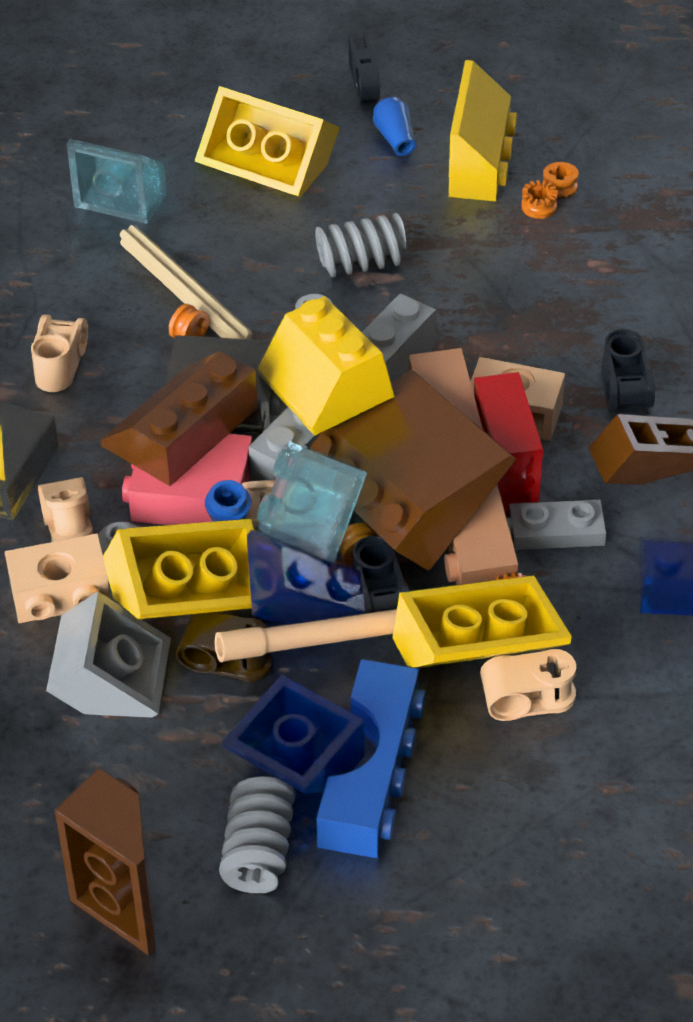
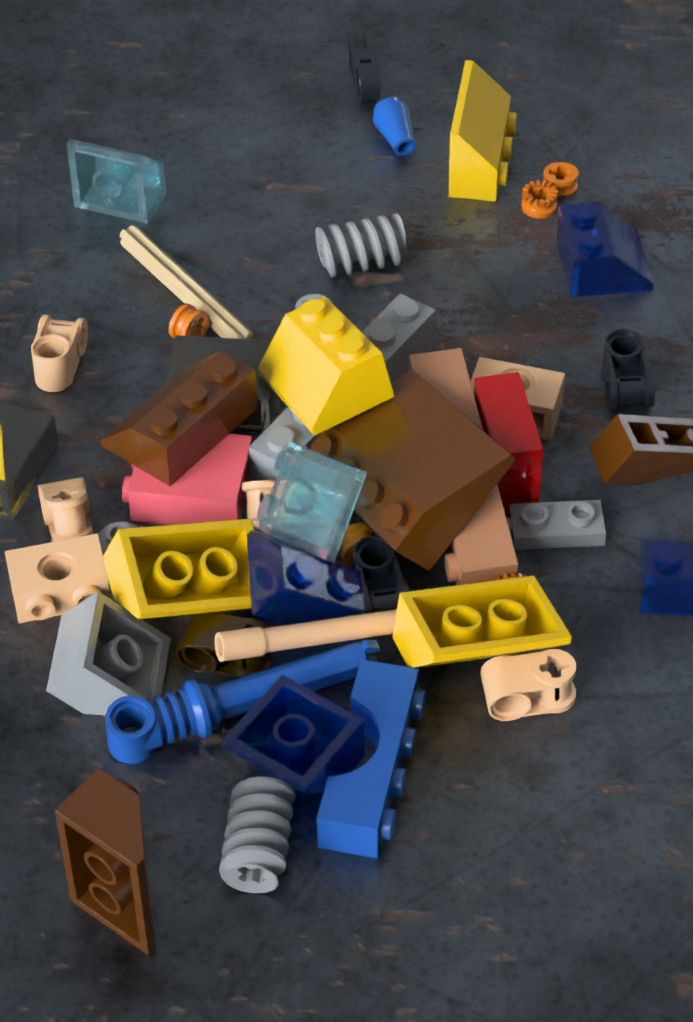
(203, 707): none -> blue piece
(228, 501): blue cone -> none
(266, 142): yellow slope -> none
(600, 251): none -> clear blue slope

